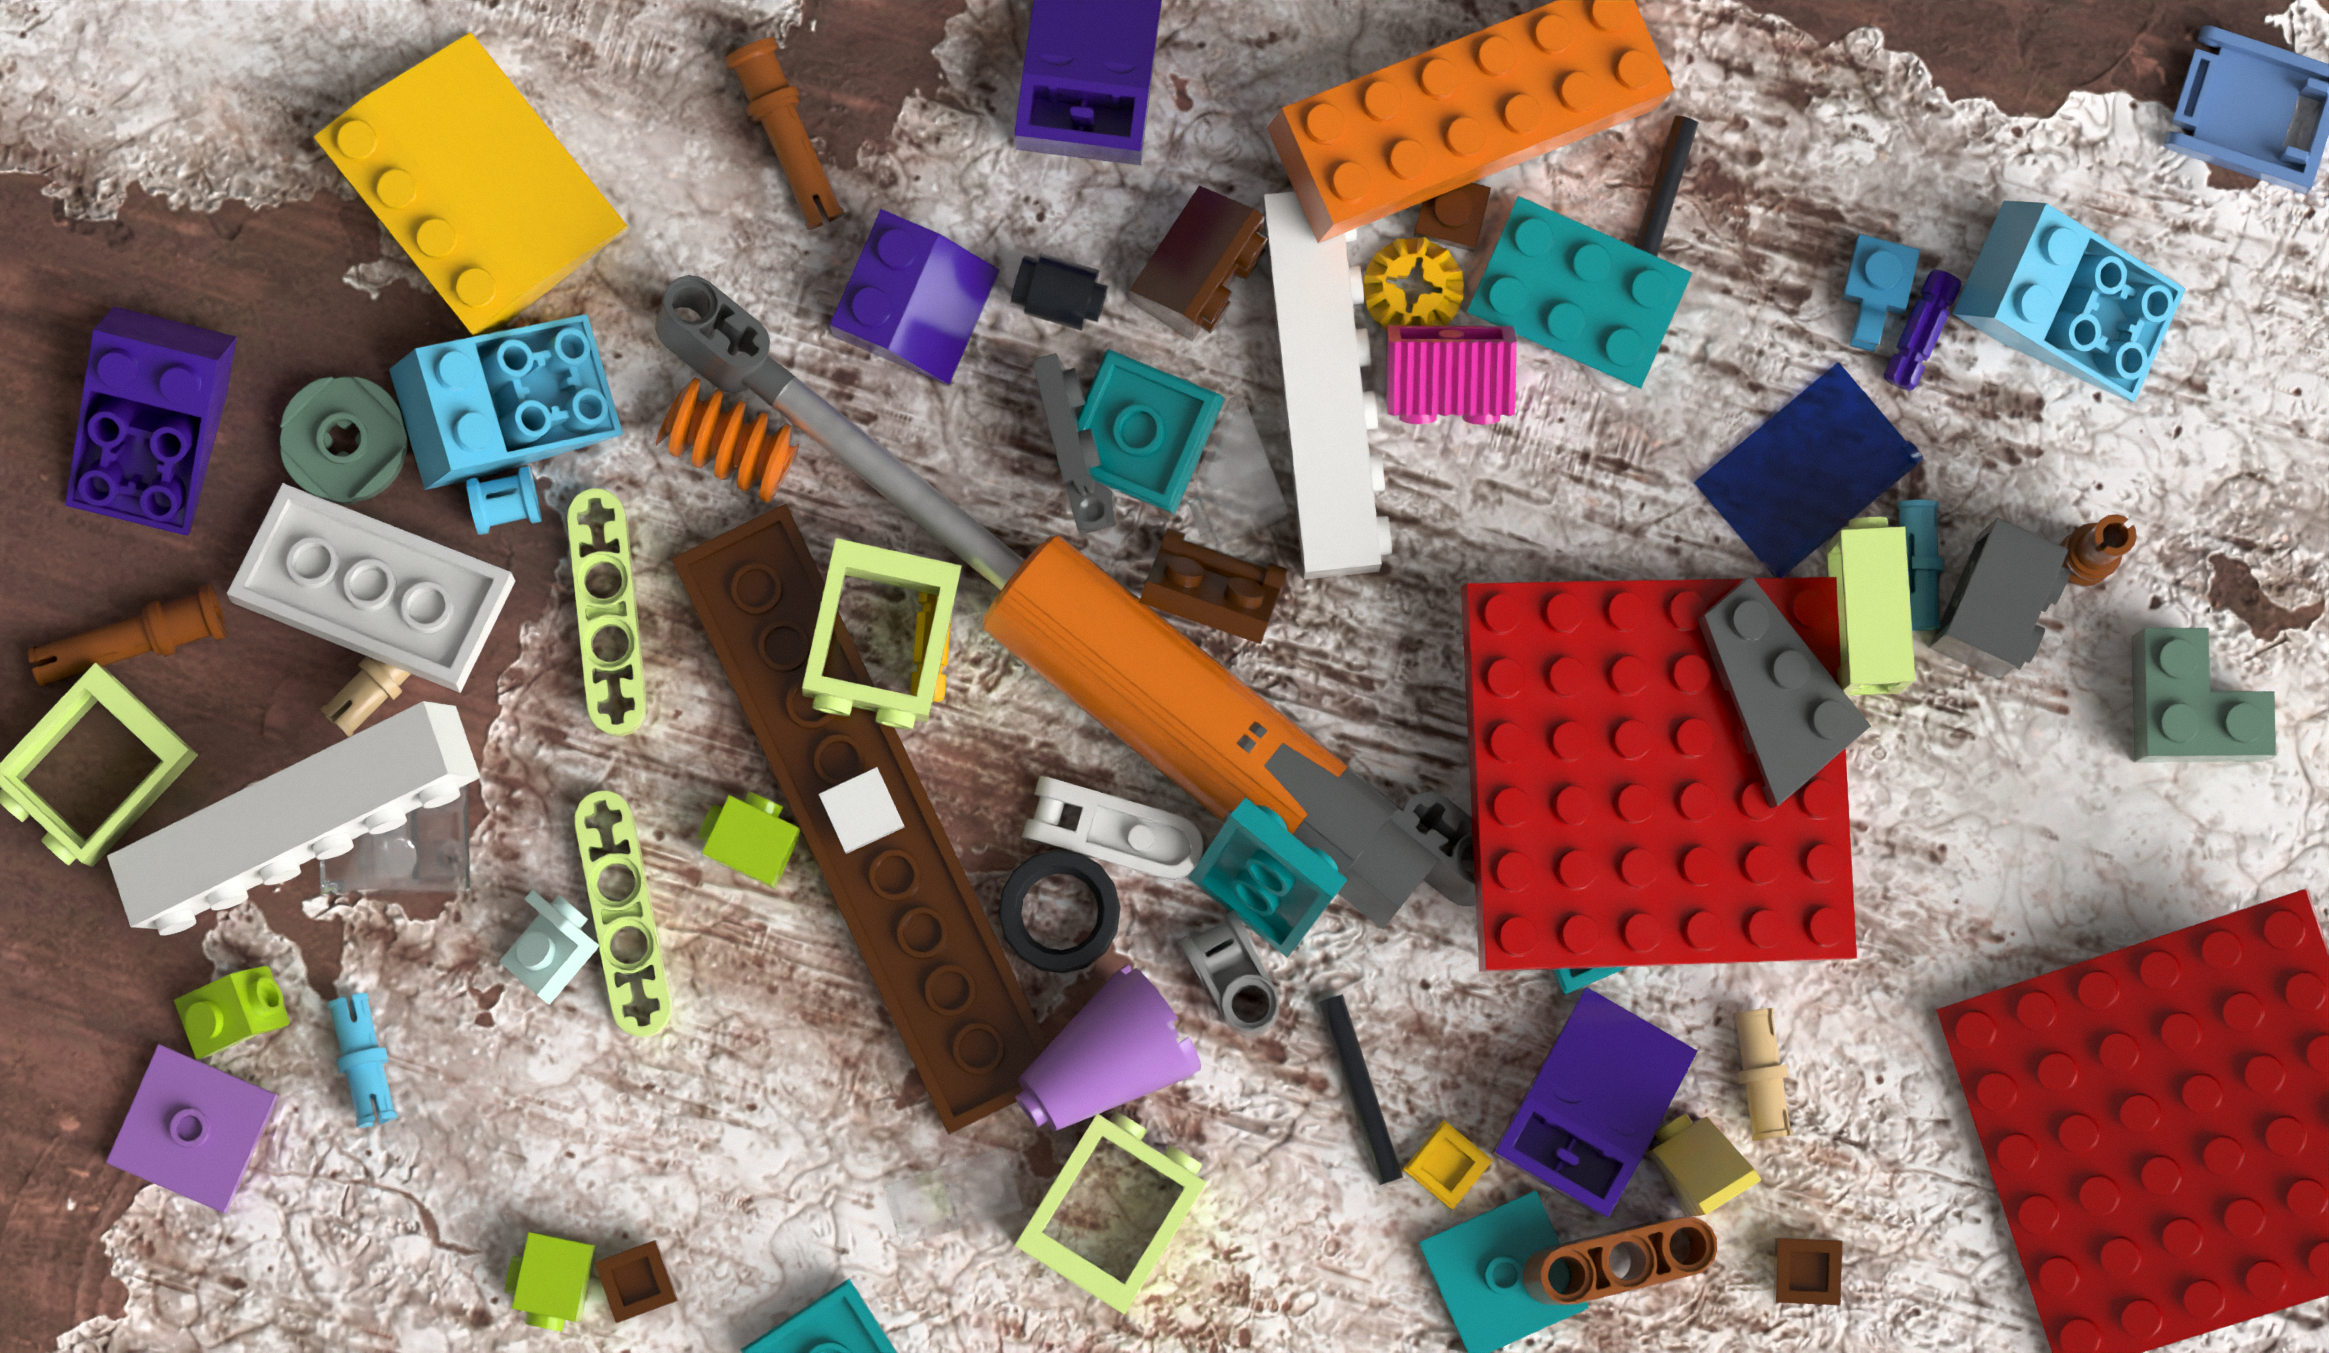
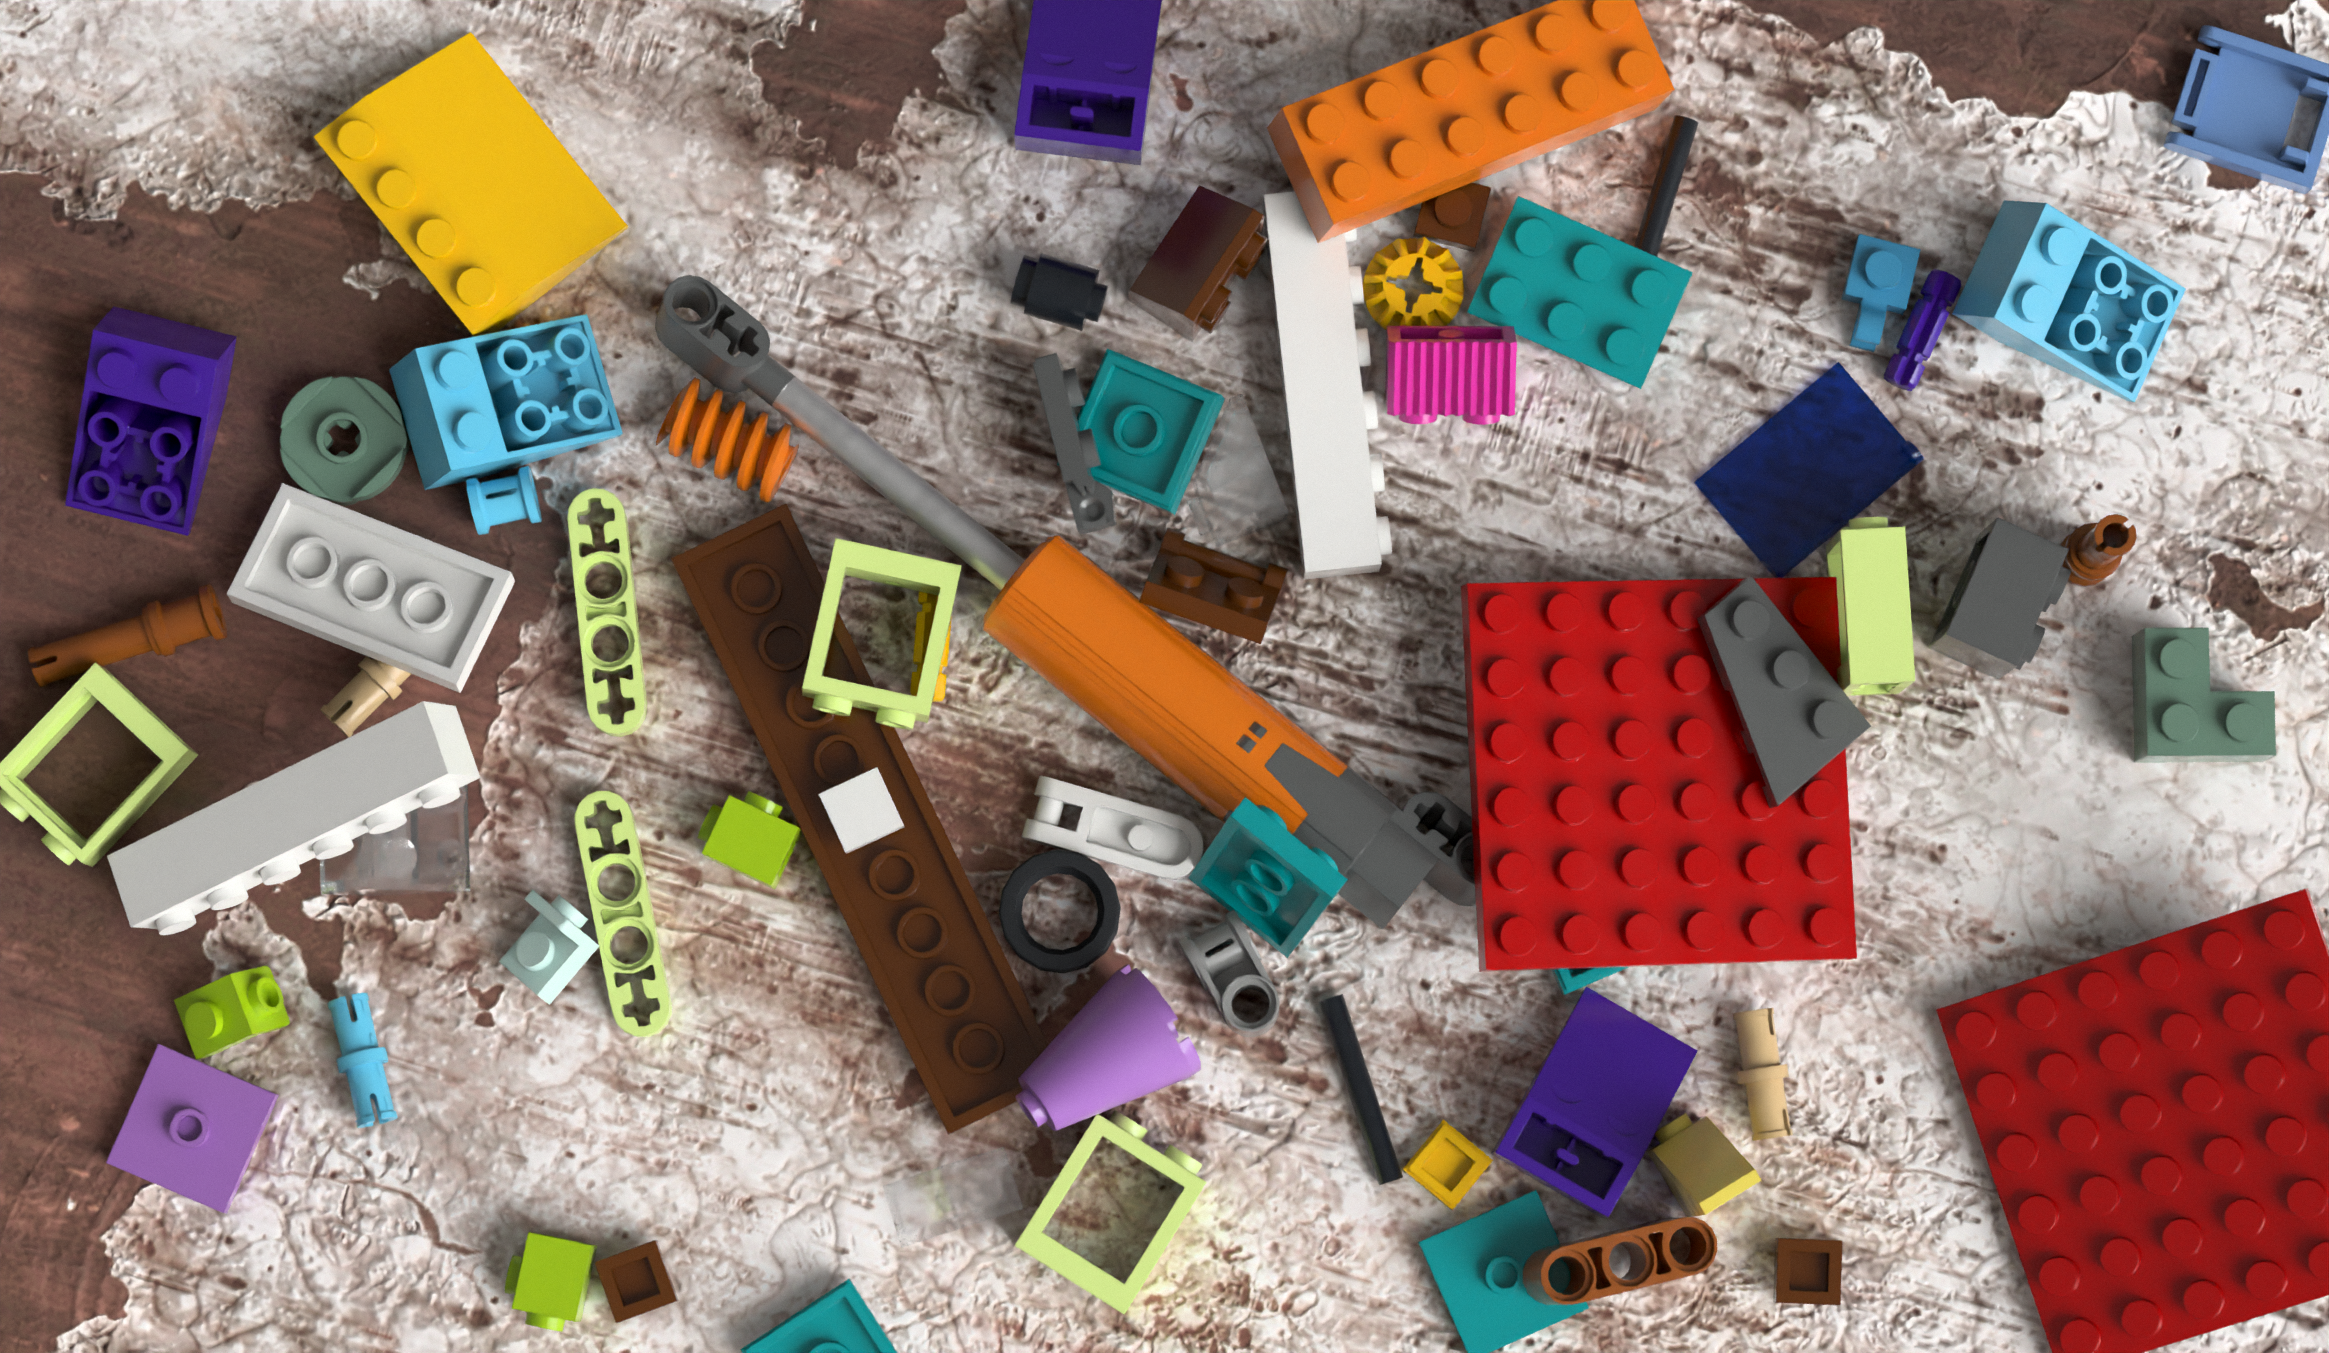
(774, 105): dark orange pin -> none
(913, 298): dark purple slope -> none
(1923, 561): medium azure pin -> none

